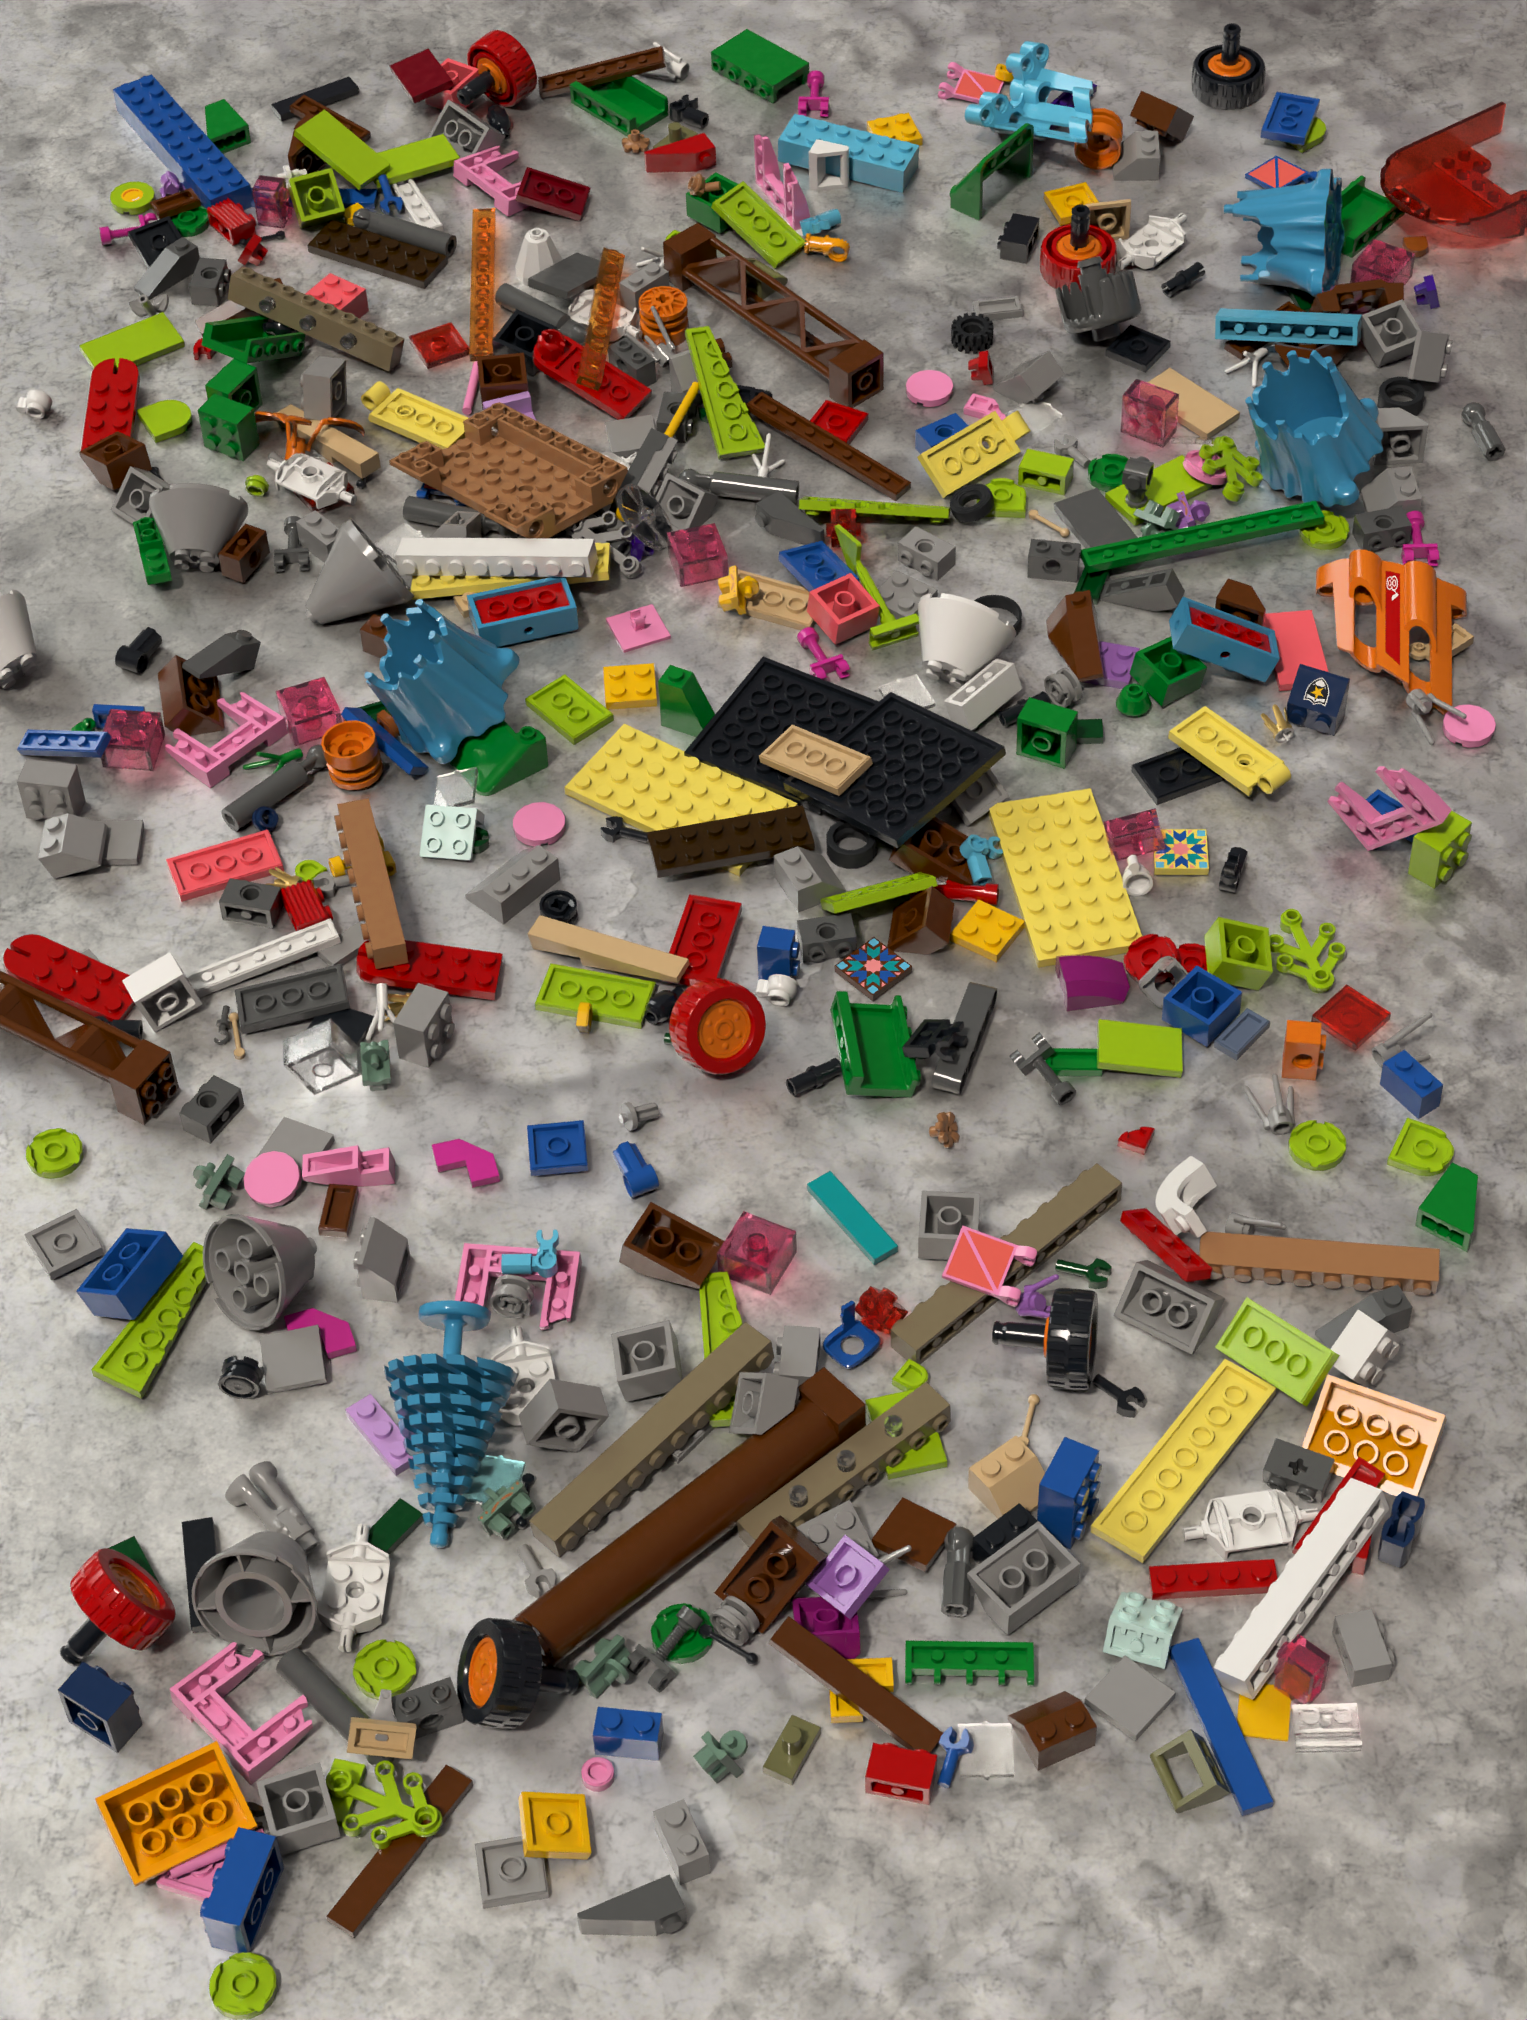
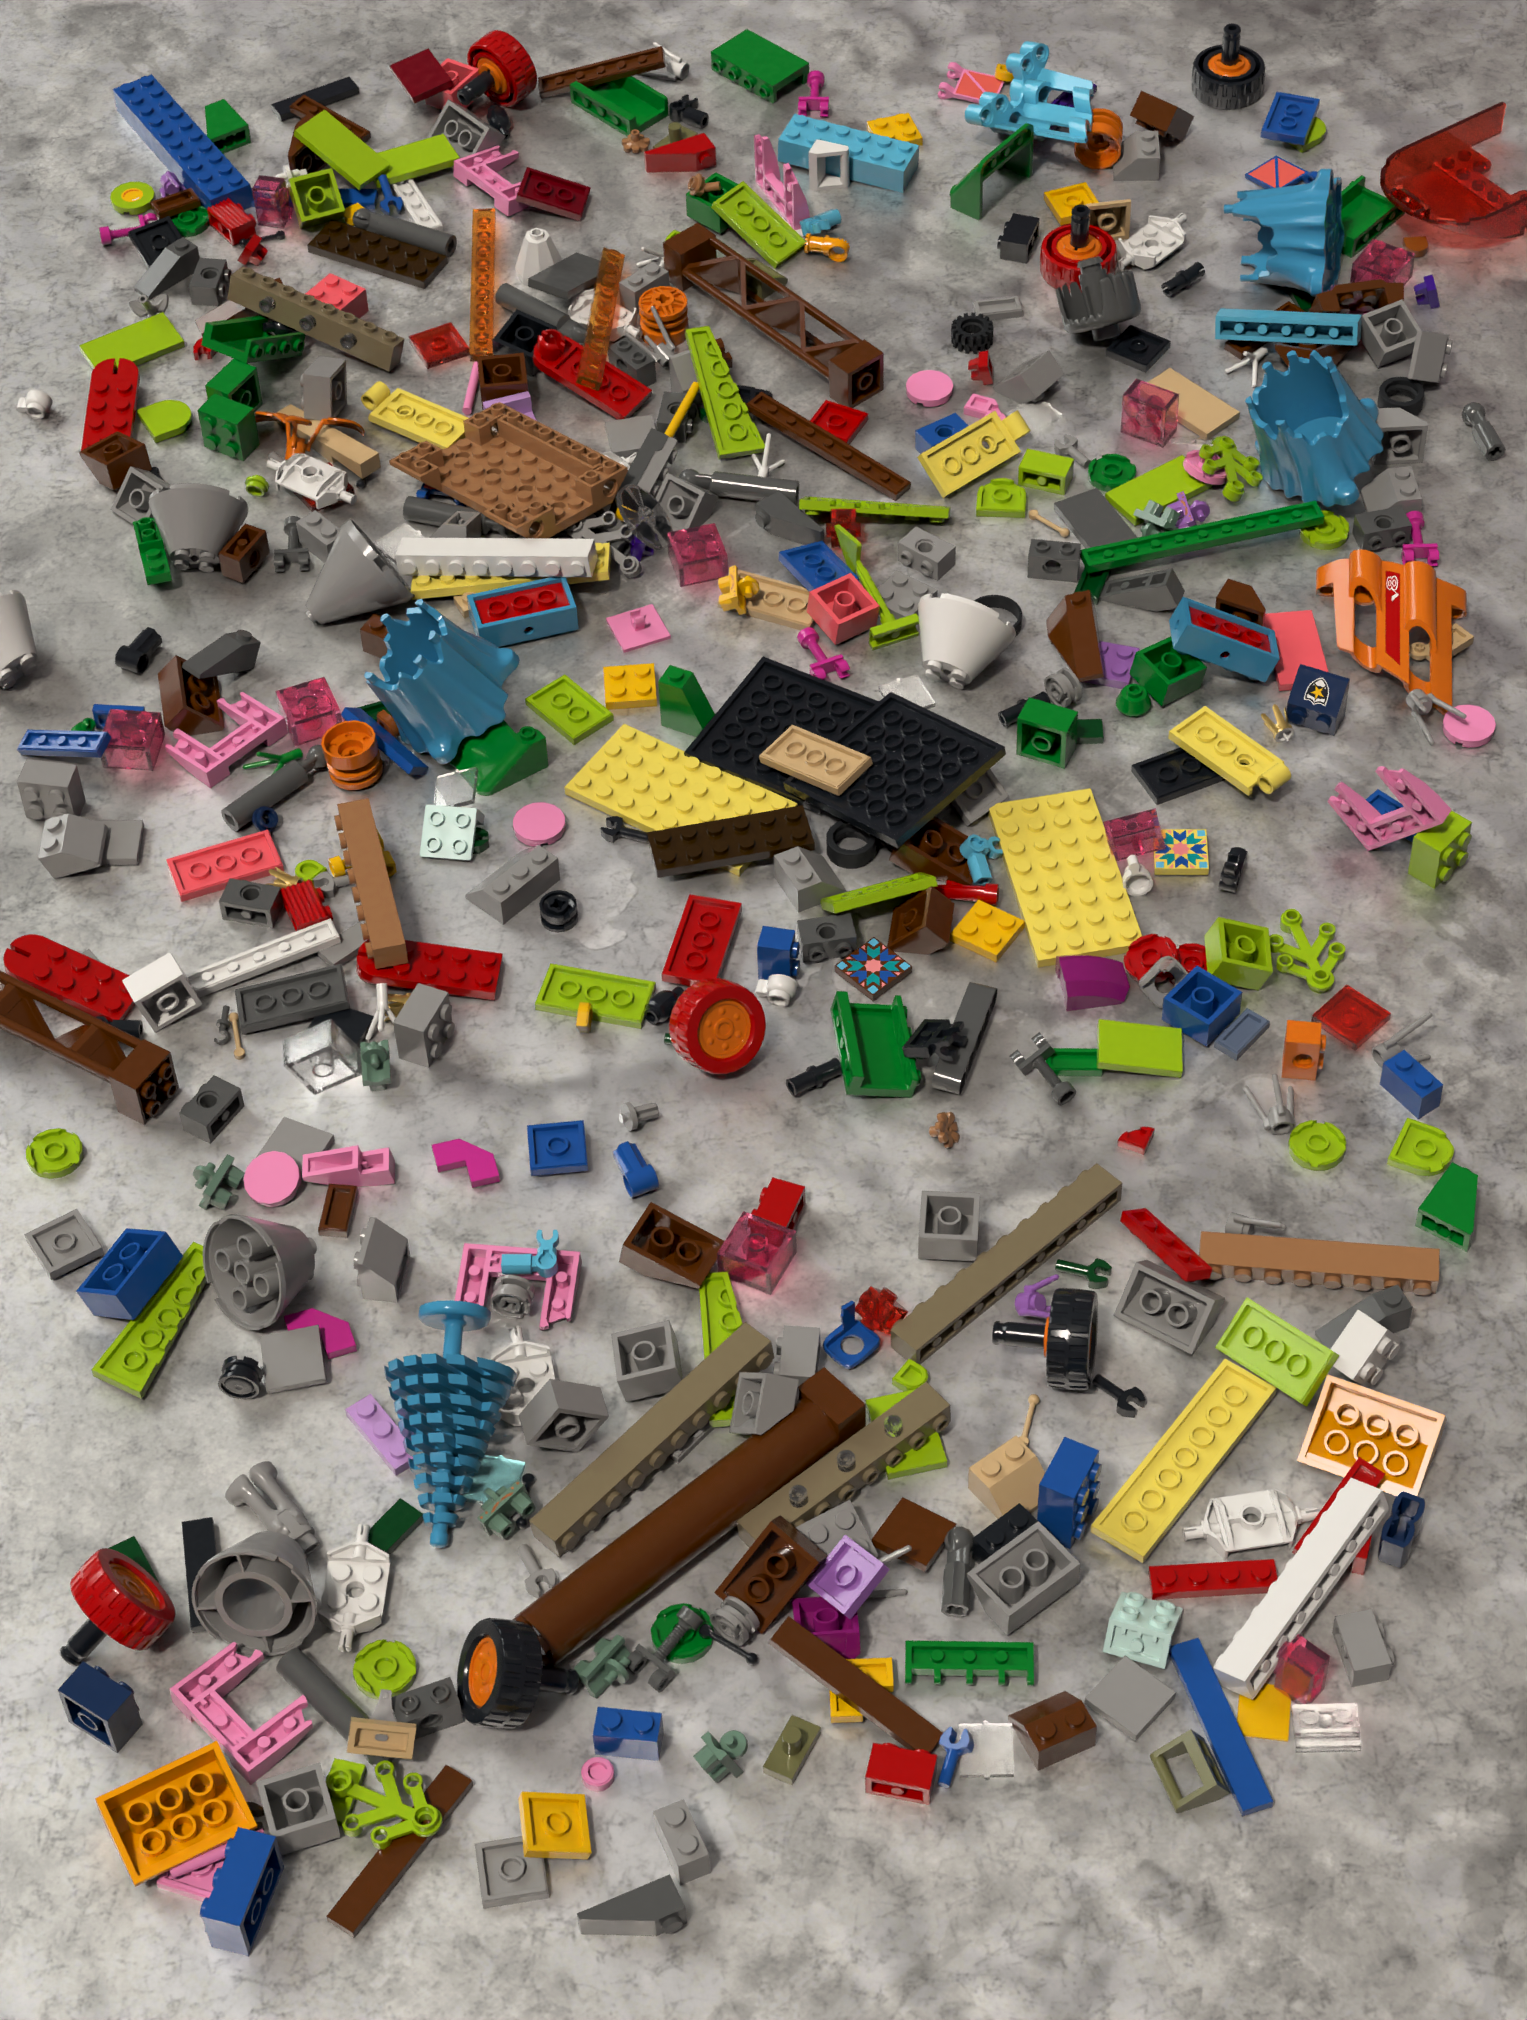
(243, 1986): lime tile -> none
(605, 951): tan slope -> none
(781, 1203): none -> red brick
(852, 1218): teal tile -> none
(969, 493): black tyre -> none
(983, 694): white brick -> none
(984, 1262): flag -> none
(1137, 479): dark grey connector -> none
(1180, 1193): white arch -> none
(1289, 1458): dark grey brick -> none

